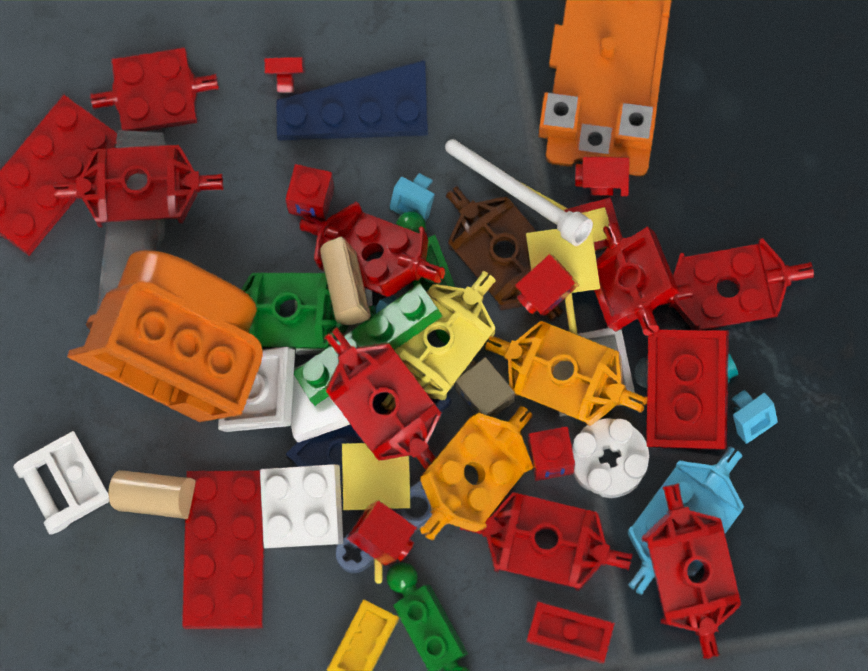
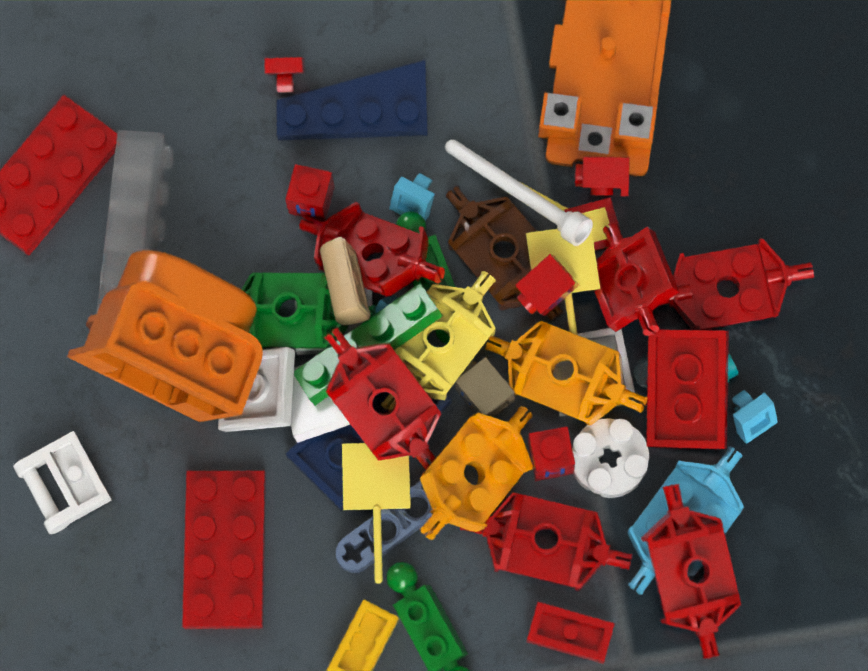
(151, 494): tan brick -> none
(154, 90): red plate -> none
(167, 194): red plate -> none
(301, 506): white plate -> none
(383, 534): red brick -> none

